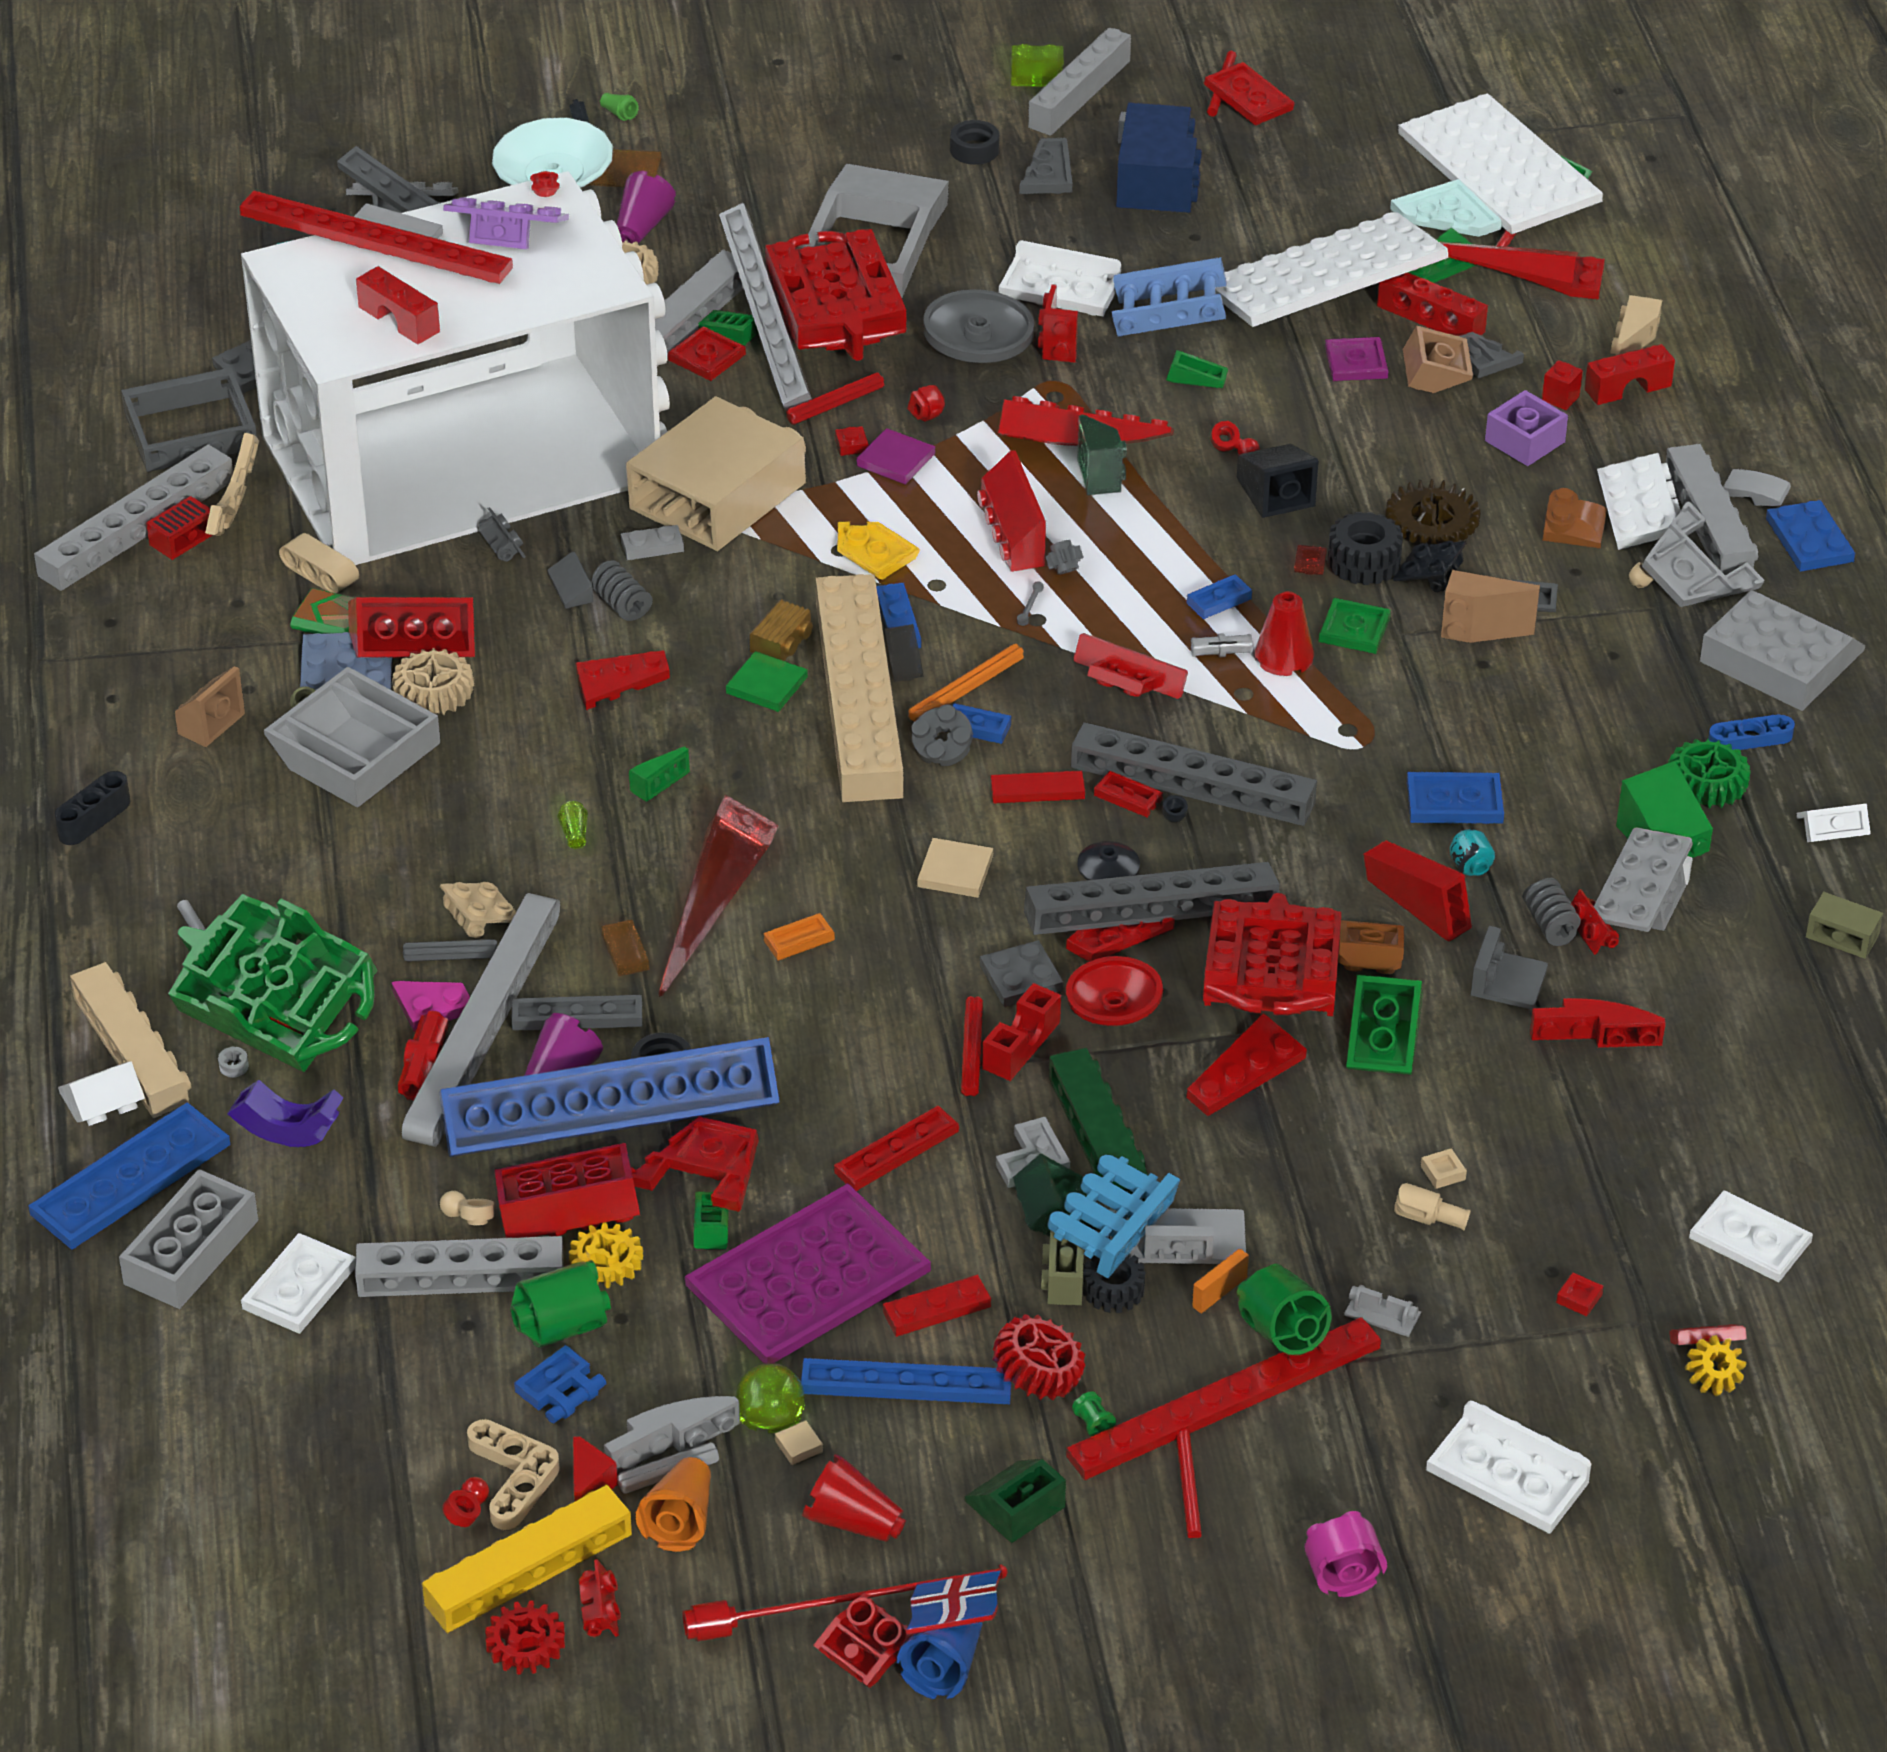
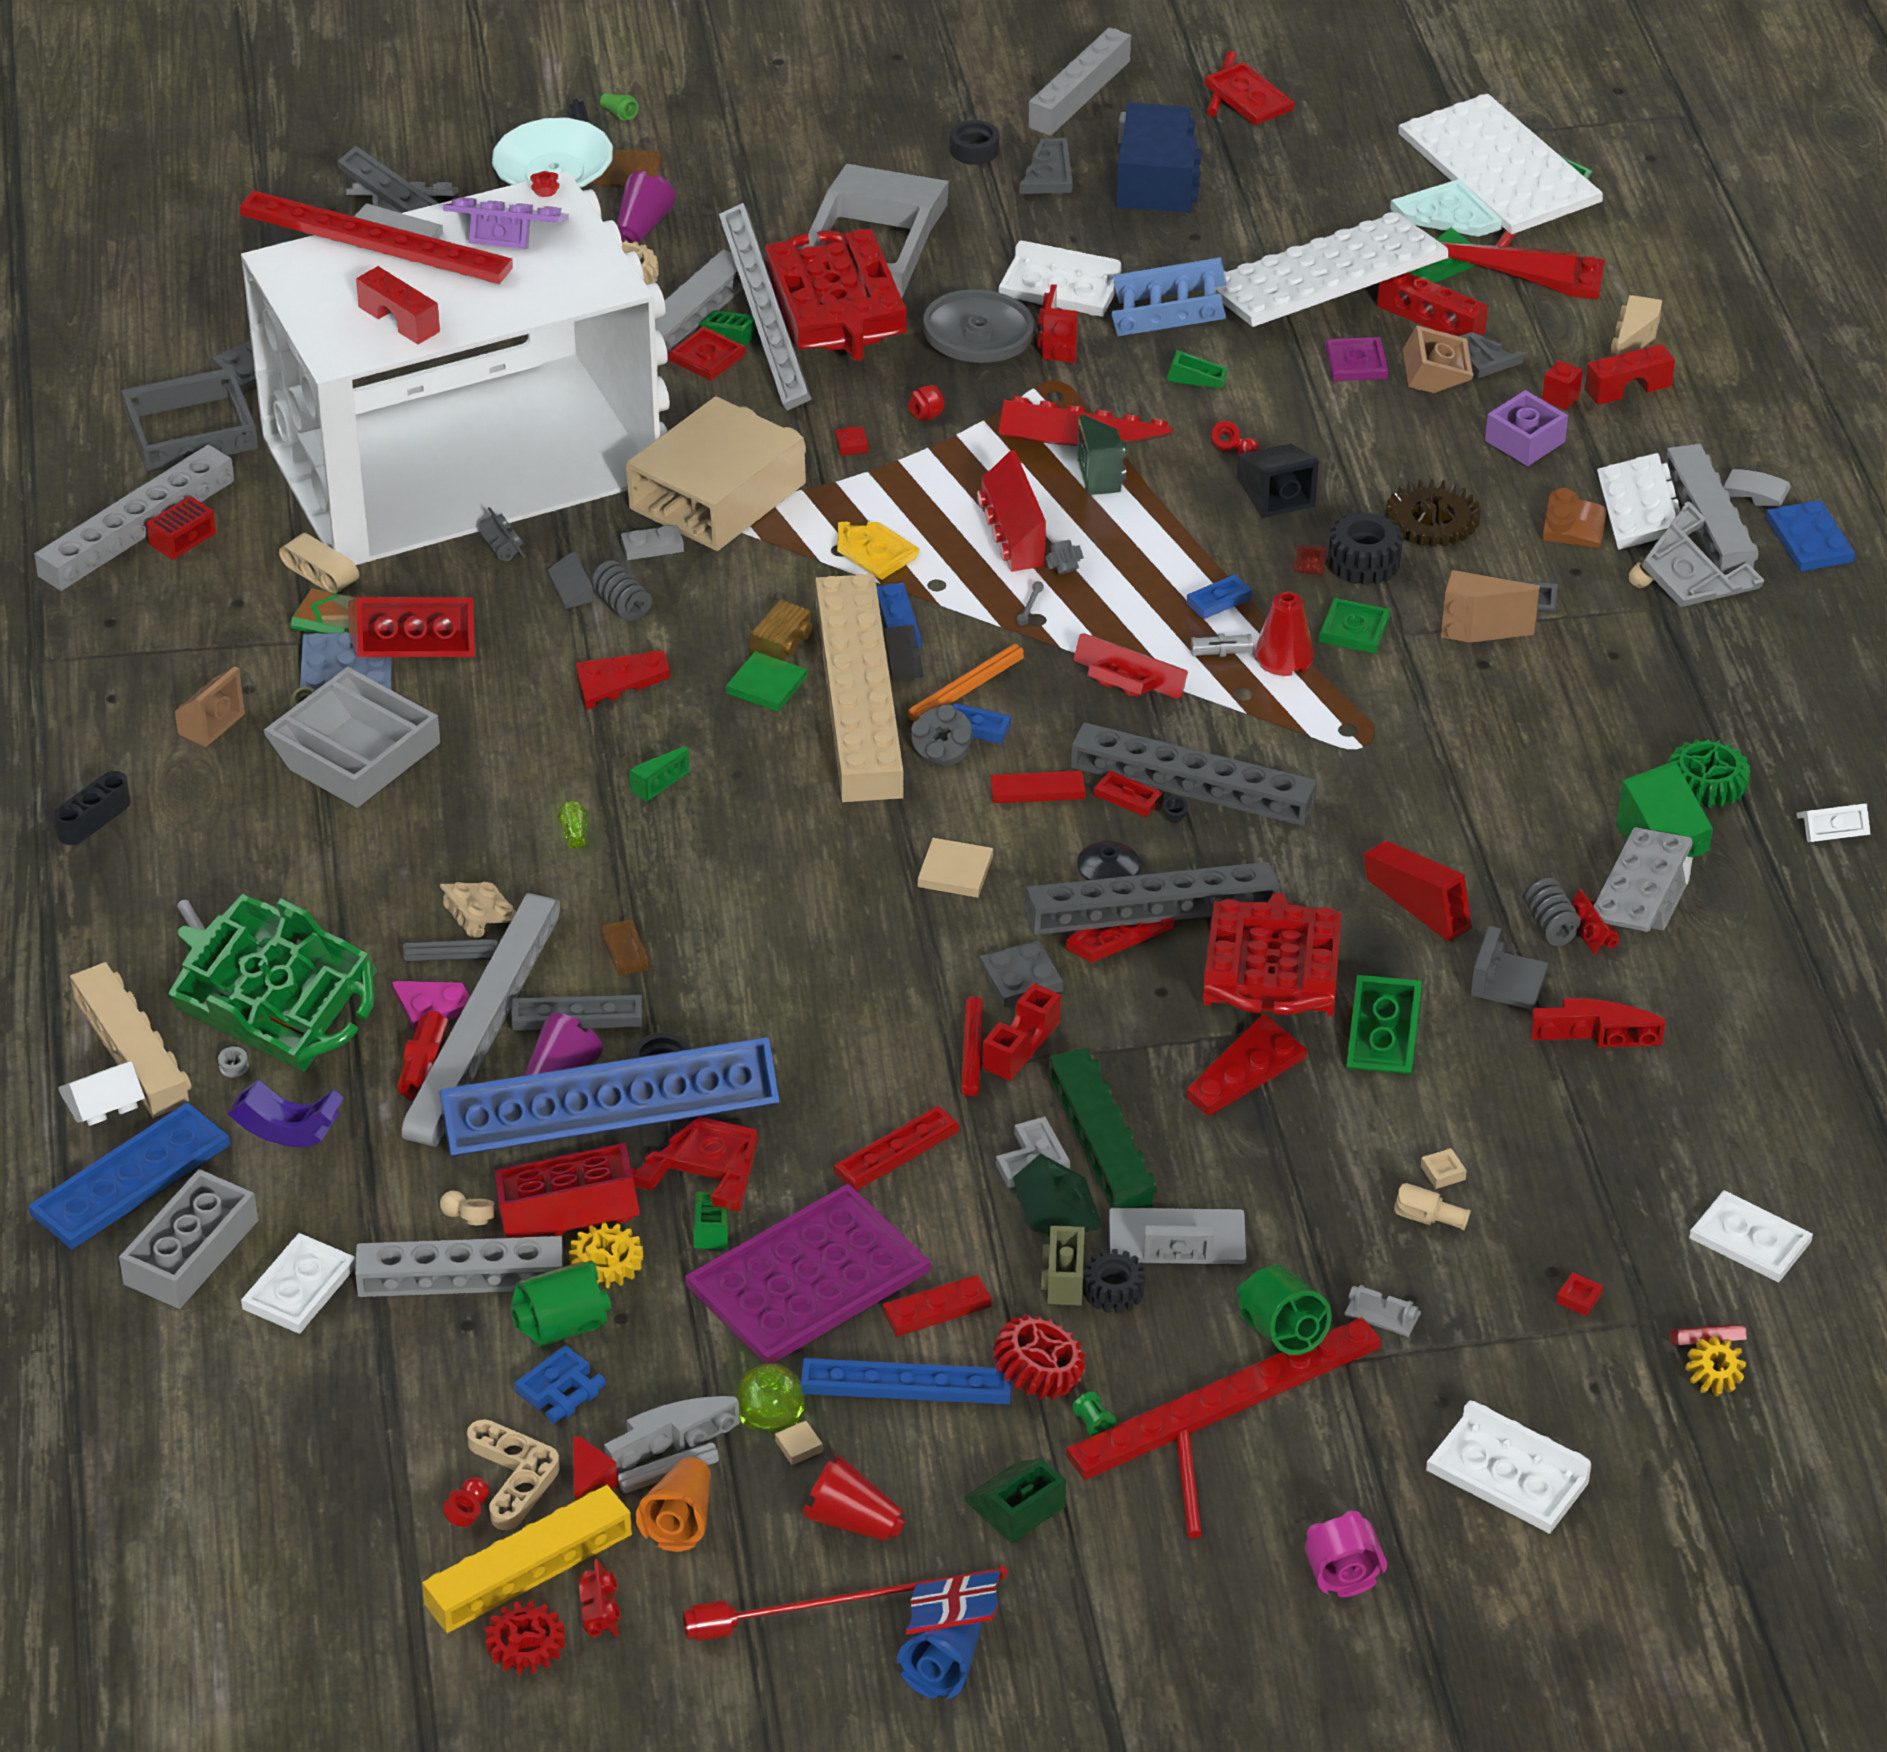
(224, 512): tan tile -> none
(434, 680): tan gear -> none
(728, 855): clear red plate -> none
(799, 936): orange tile -> none
(835, 398): red axle -> none
(863, 1640): red slope -> none
(895, 456): magenta tile -> none
(1035, 64): clear neon green brick -> none
(1114, 991): red dish -> none
(1124, 1233): dark azure fence -> none
(1220, 1280): orange tile -> none
(1371, 946): dark orange slope -> none
(1432, 562): black hinge -> none
(1455, 797): blue plate -> none
(1472, 852): teal head -> none
(1771, 731): blue beam -> none
(1778, 650): light grey slope -> none
(1844, 925): olive brick -> none

